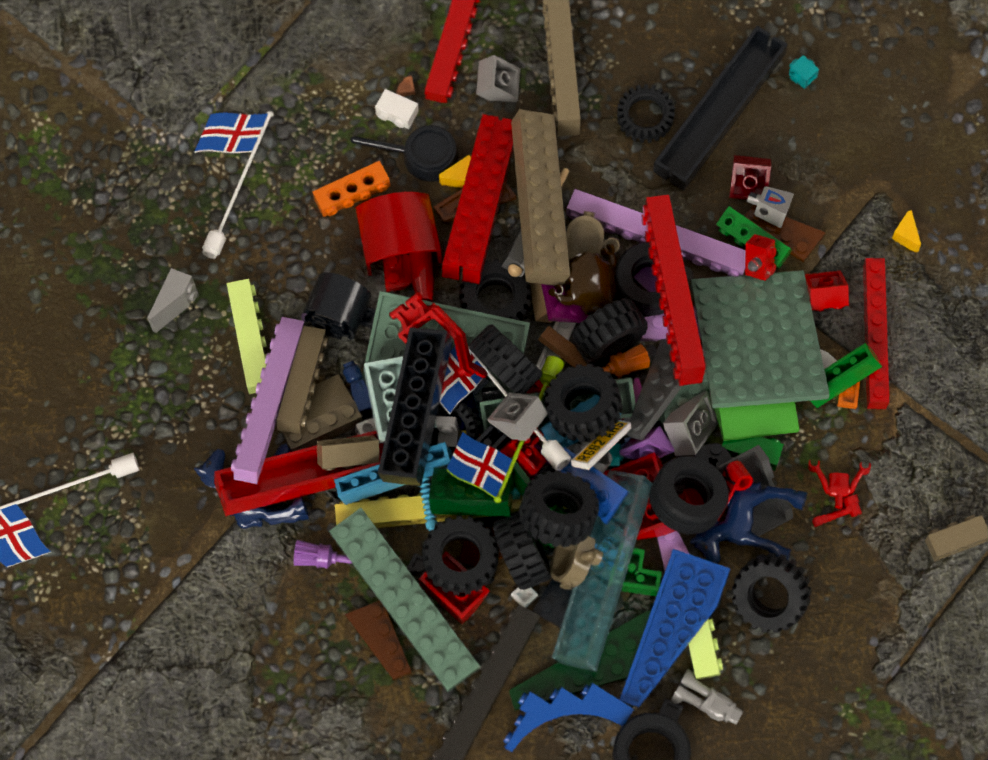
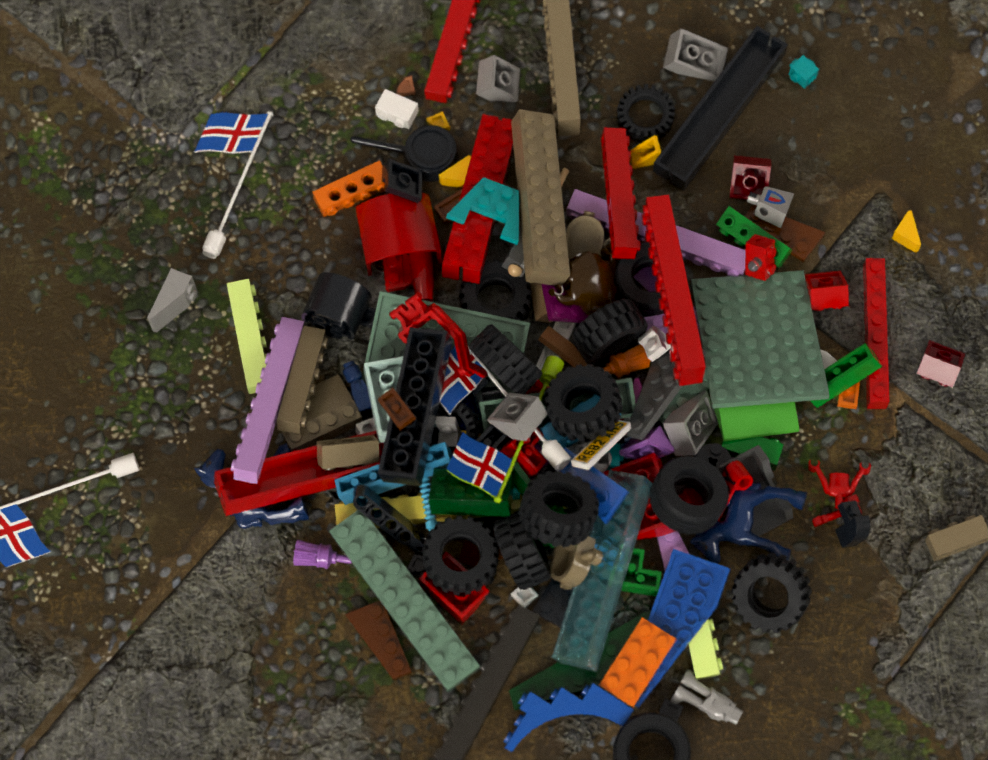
(385, 513): none -> black piece
(396, 408): none -> reddish brown plate
(402, 180): none -> black plate
(438, 120): none -> yellow tile
(492, 201): none -> teal wing
(619, 193): none -> red brick
(637, 662): none -> orange plate
(645, 153): none -> yellow slope
(654, 343): none -> white brick
(694, 56): none -> light grey slope
(856, 526): none -> black brick
(940, 364): none -> slope

